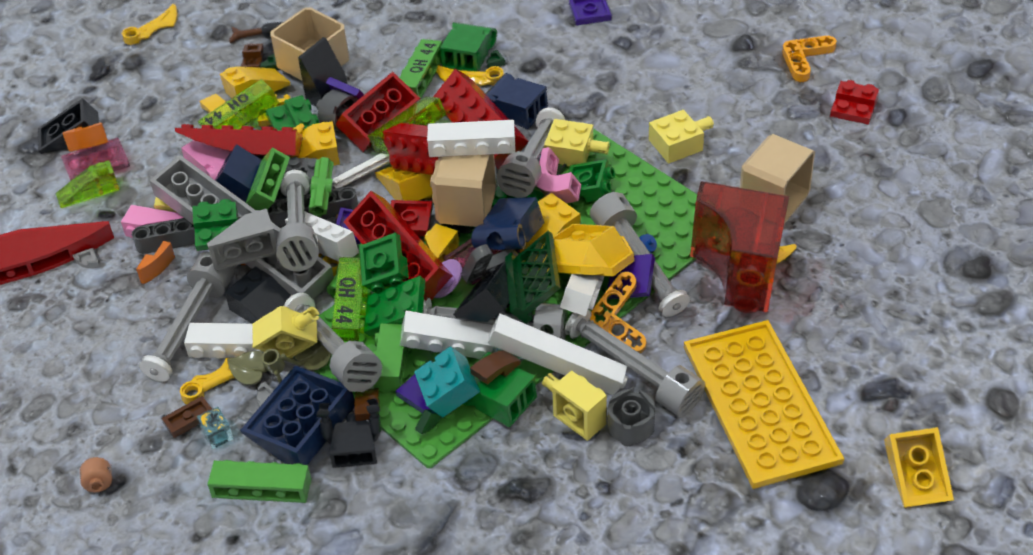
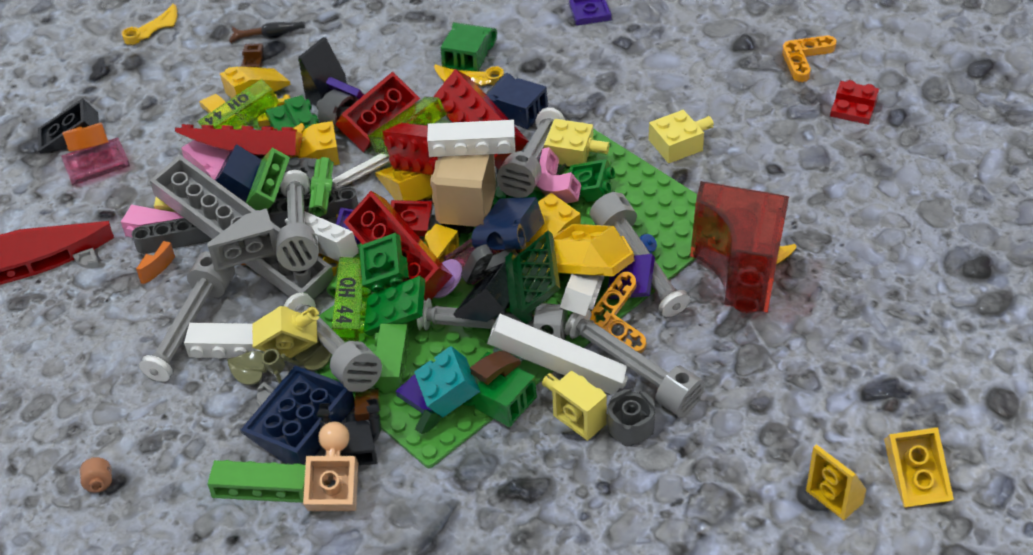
(91, 183): clear neon green slope -> none
(185, 417): reddish brown plate -> none
(205, 382): yellow piece -> none
(211, 220): green plate -> none
(215, 427): clear light blue brick -> none
(255, 295): black slope -> none
(269, 63): dark green tile -> none
(301, 33): tan plate -> none
(324, 469): none -> light nougat brick
(422, 66): bright green brick -> none
(440, 332): white brick -> none
(495, 59): dark green tile -> none
(762, 404): yellow plate -> none
(780, 169): tan plate -> none
(834, 484): none -> yellow slope

